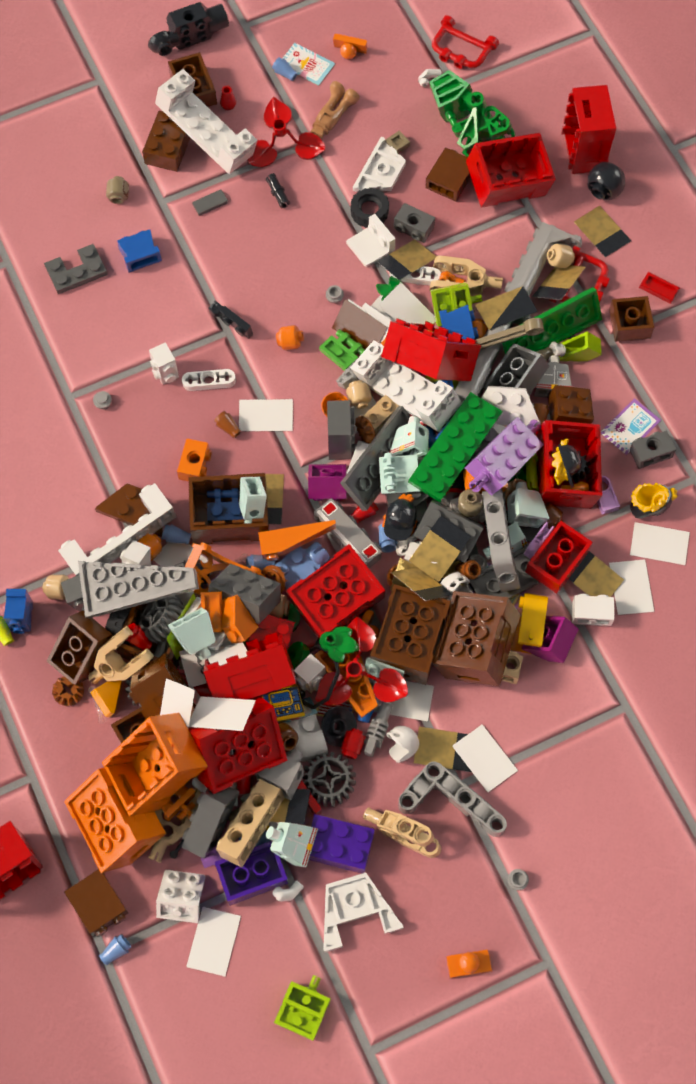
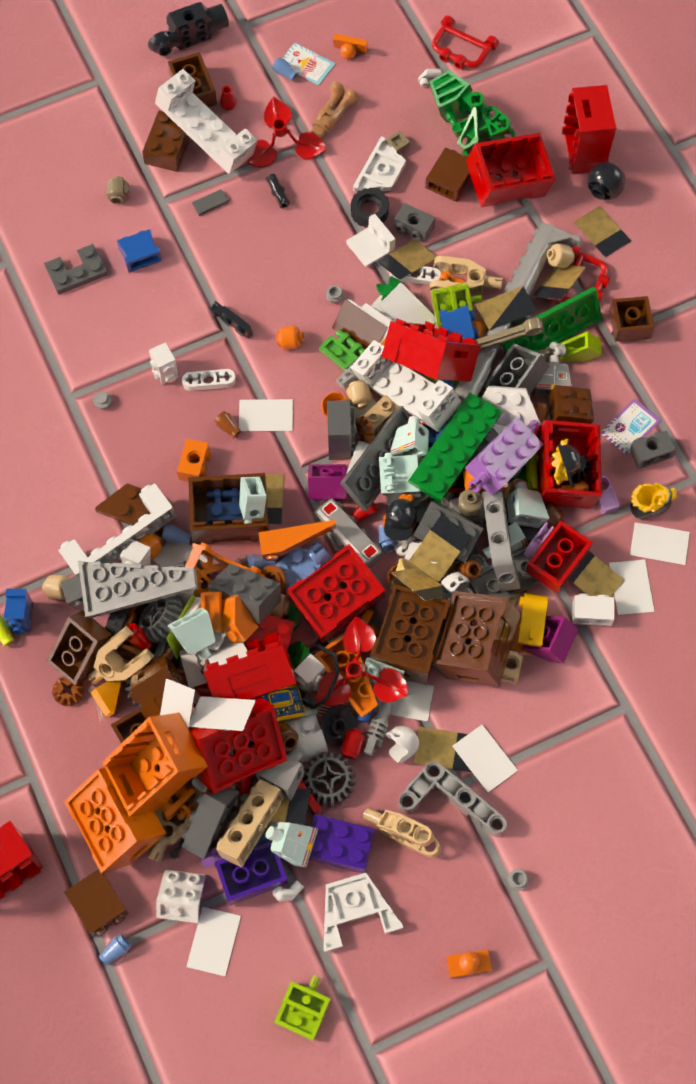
(341, 644): green plate -> none
(659, 287): red tile -> none

